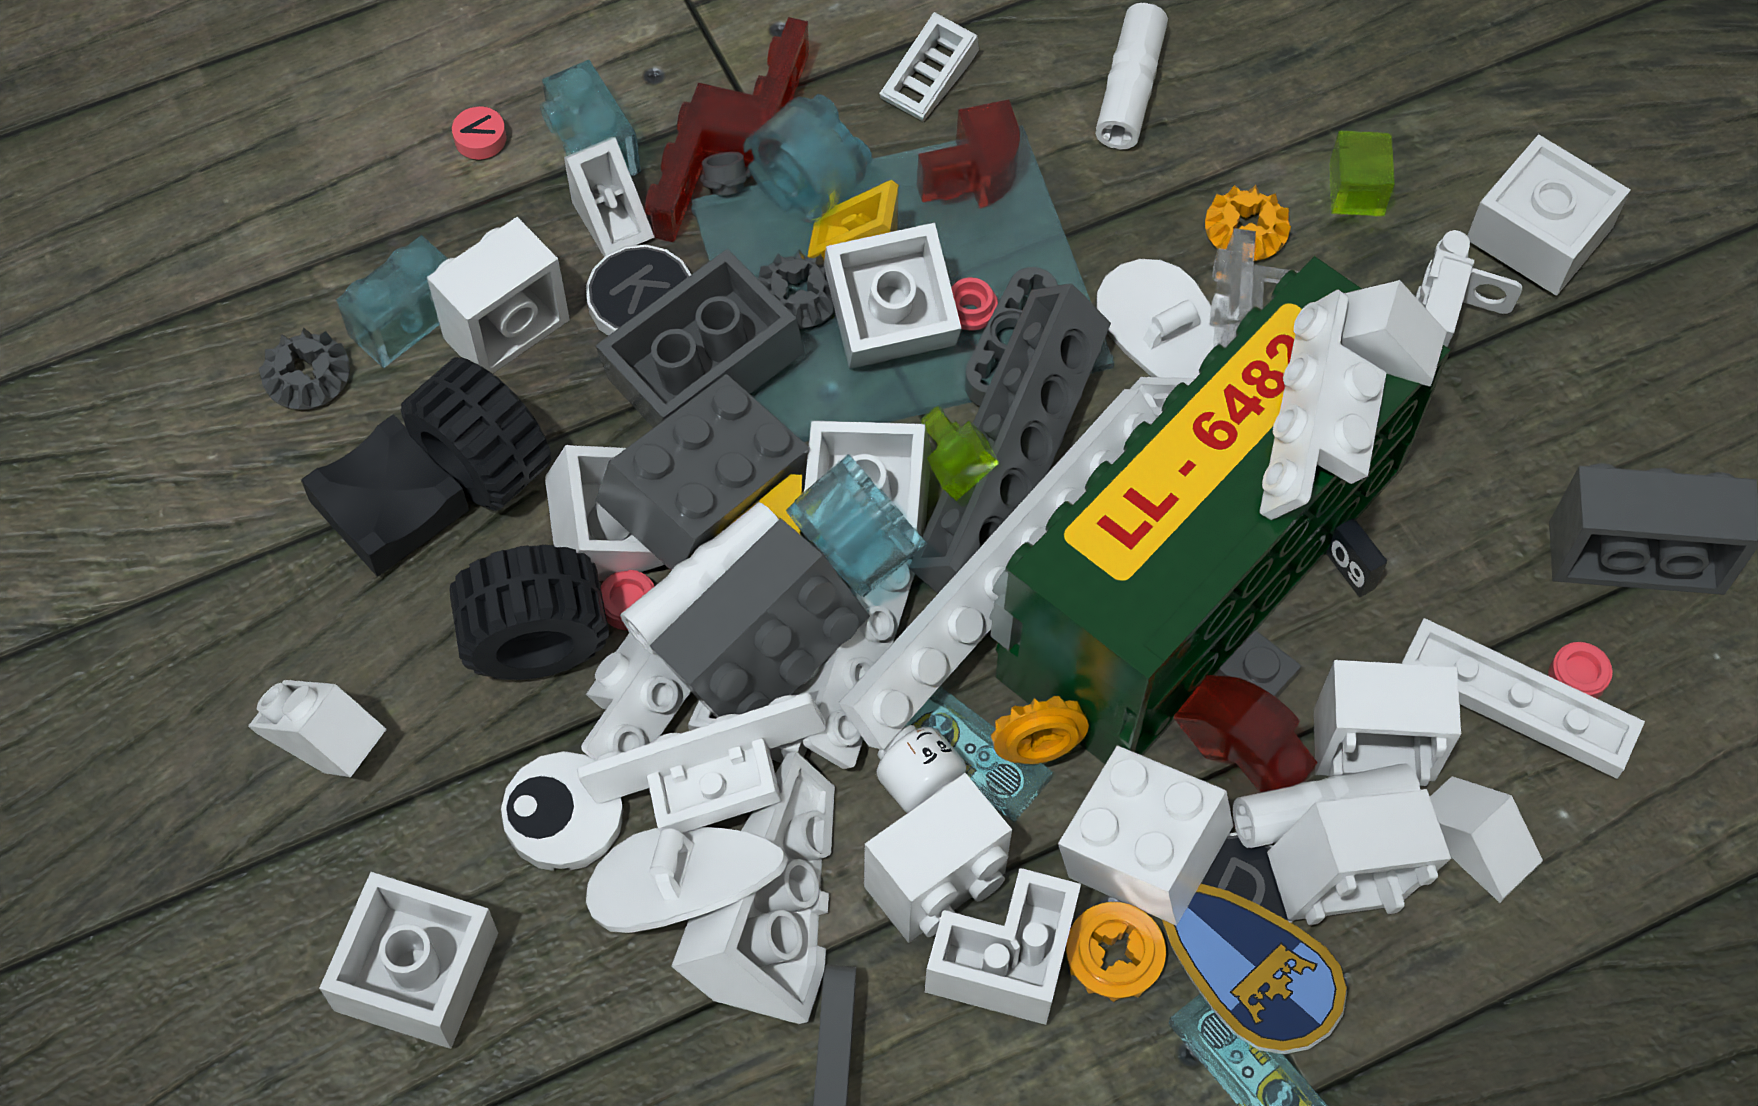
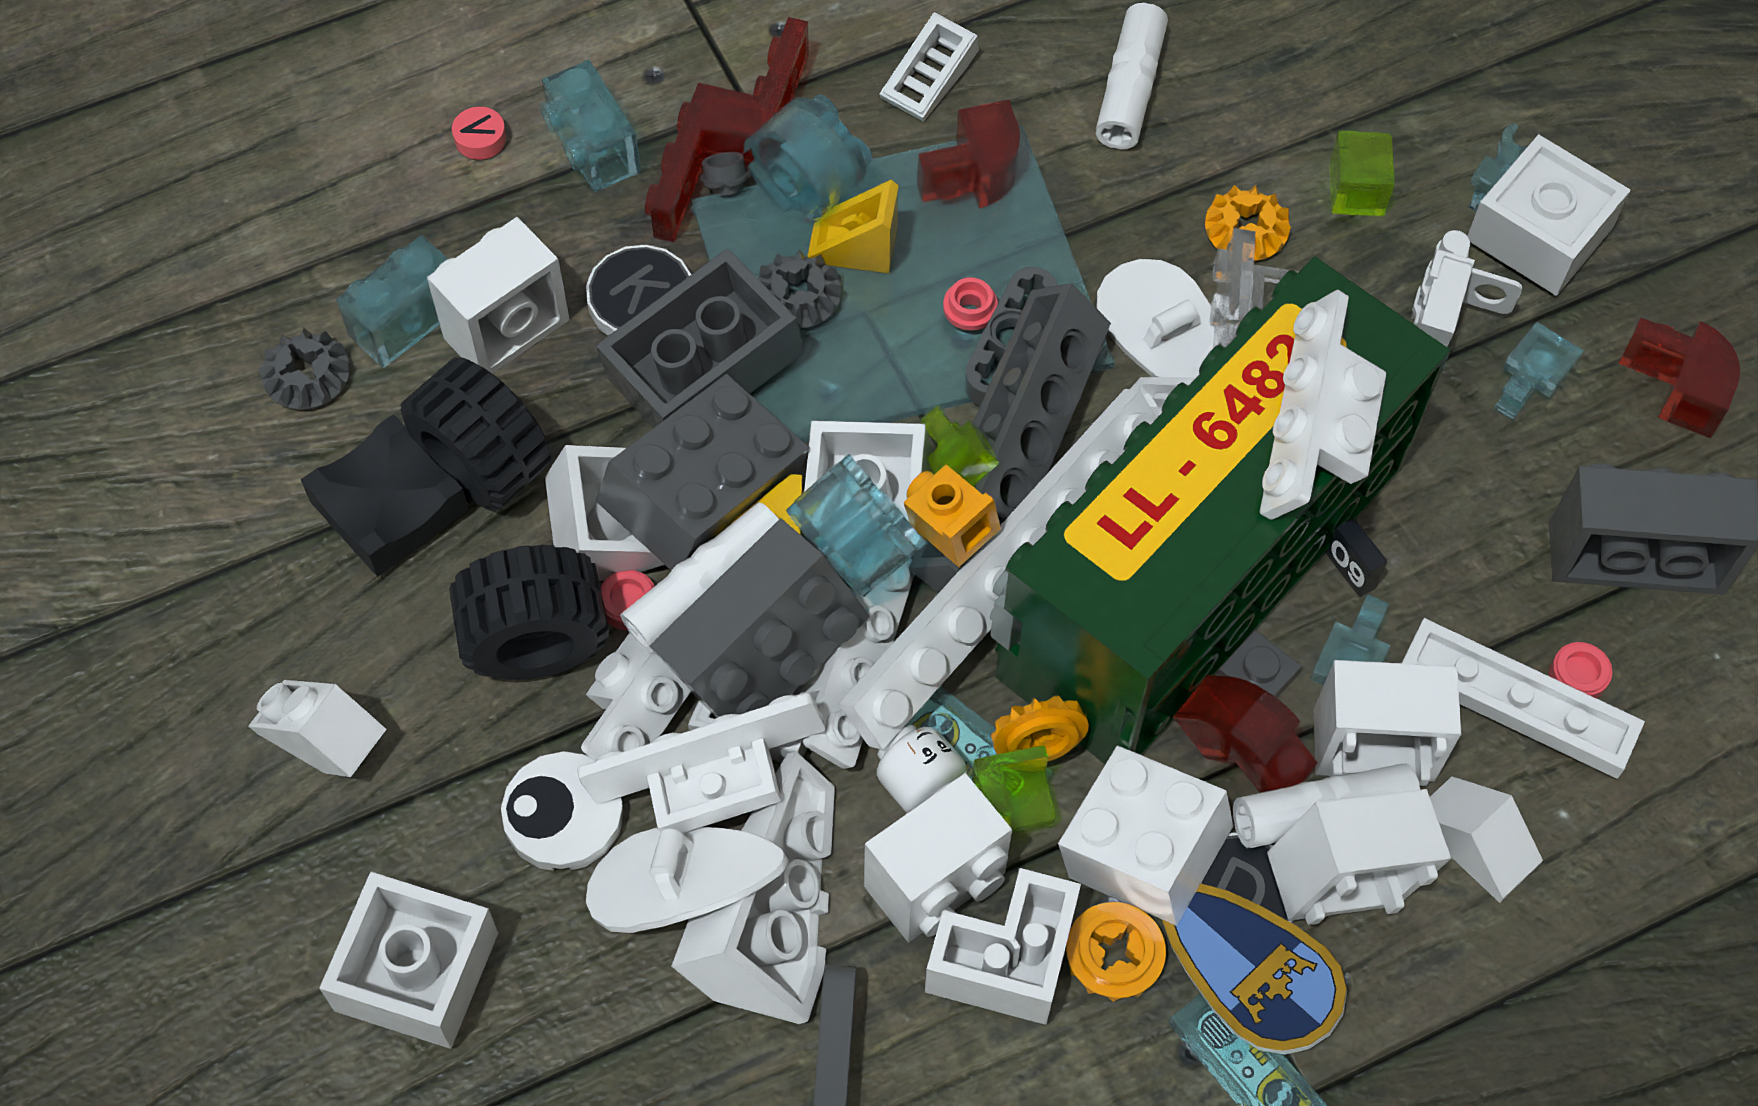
(607, 197): white slope -> none
(892, 295): white brick -> none
(951, 513): none -> light orange brick
(1017, 786): none -> clear neon green panel
(1355, 642): none -> clear light blue plate
(1393, 332): white slope -> none
(1491, 169): none -> clear light blue plate
(1537, 363): none -> clear light blue plate
(1699, 369): none -> clear red brick

